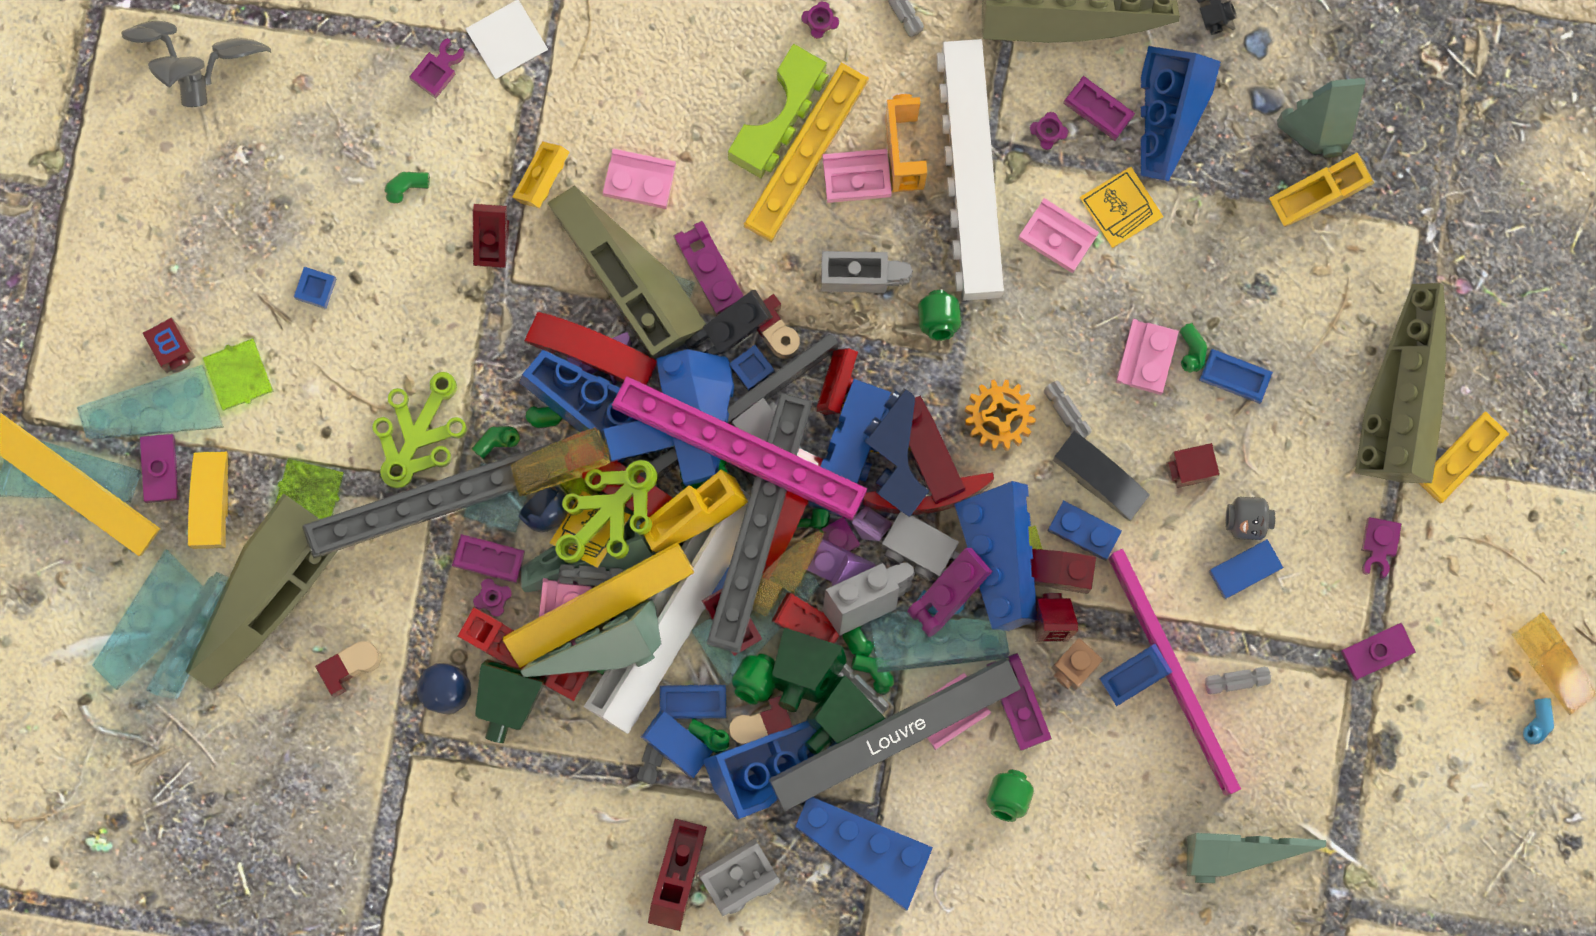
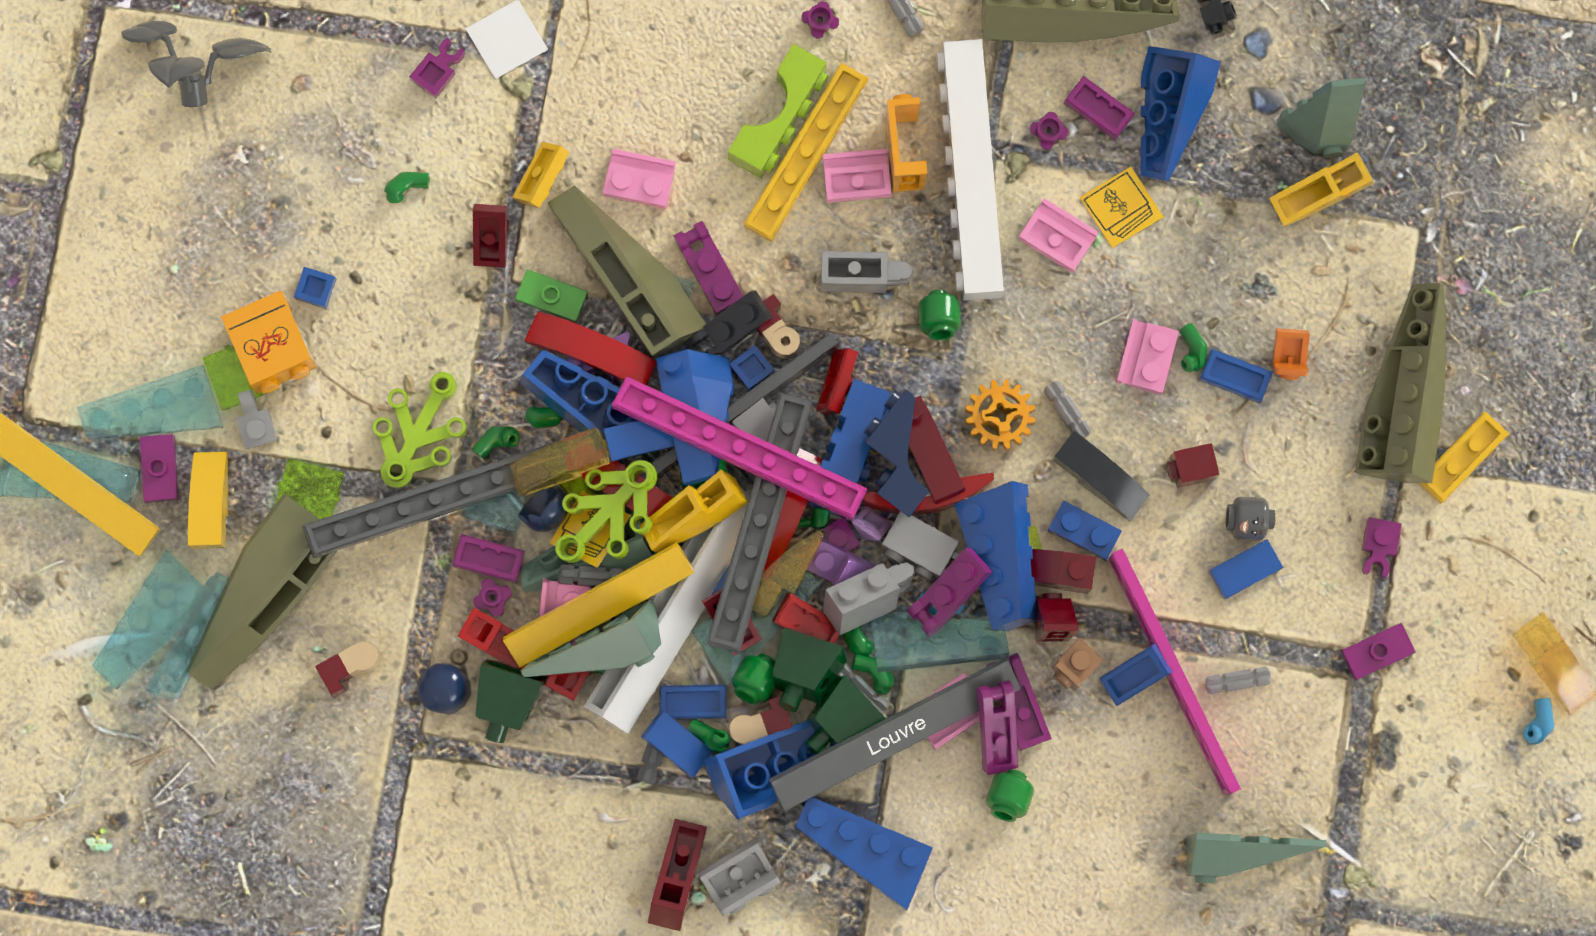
(169, 346): dark red brick -> none
(256, 425): none -> light grey plate
(268, 343): none -> light orange panel
(551, 296): none -> bright green plate
(998, 728): none -> magenta plate
(1290, 353): none -> orange bracket

